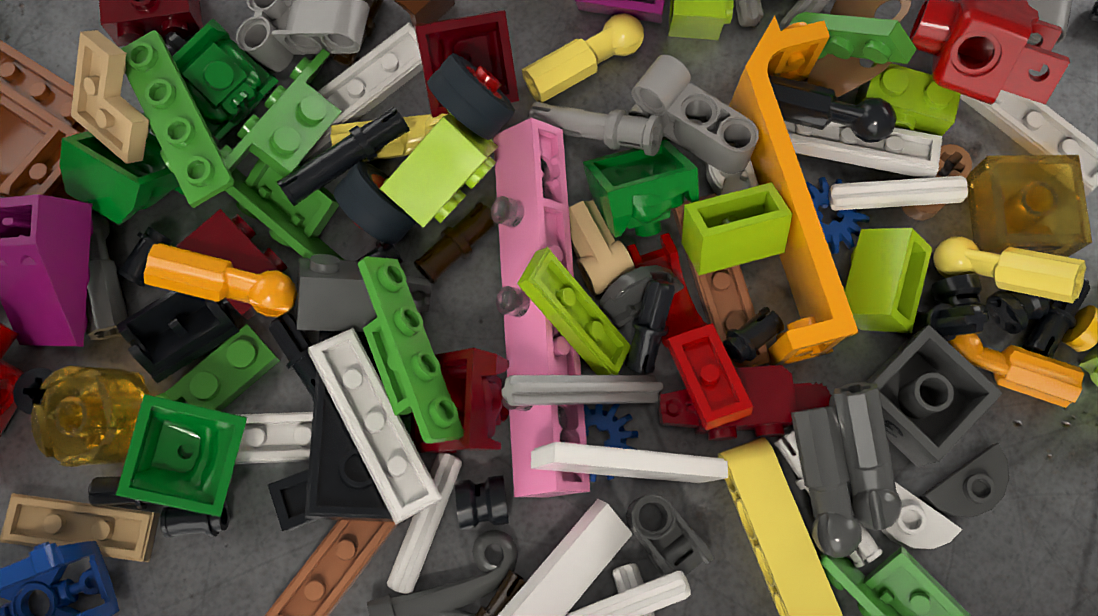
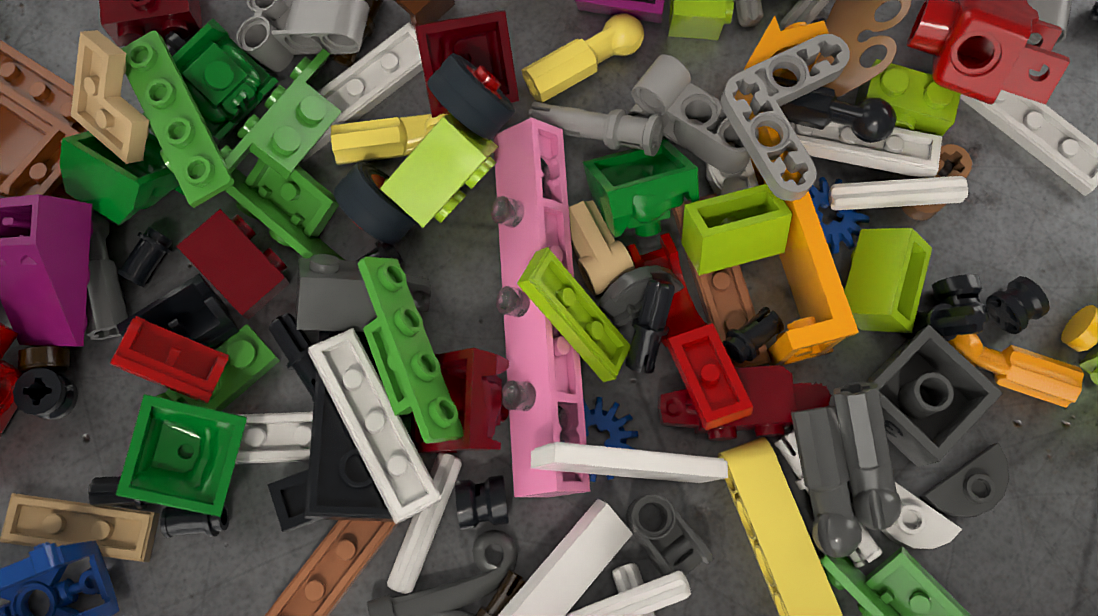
(46, 357): none -> dark brown tile
(88, 415): clear yellow brick -> none
(169, 360): none -> red hinge
(215, 278): light orange piece -> none
(335, 161): black pin -> none
(455, 243): dark brown pin -> none
(580, 389): light grey axle -> none
(769, 97): none -> light grey beam
(863, 37): bright green plate -> none
(1013, 269): light yellow piece -> none
(1029, 204): clear yellow brick -> none
(1054, 325): black axle -> none

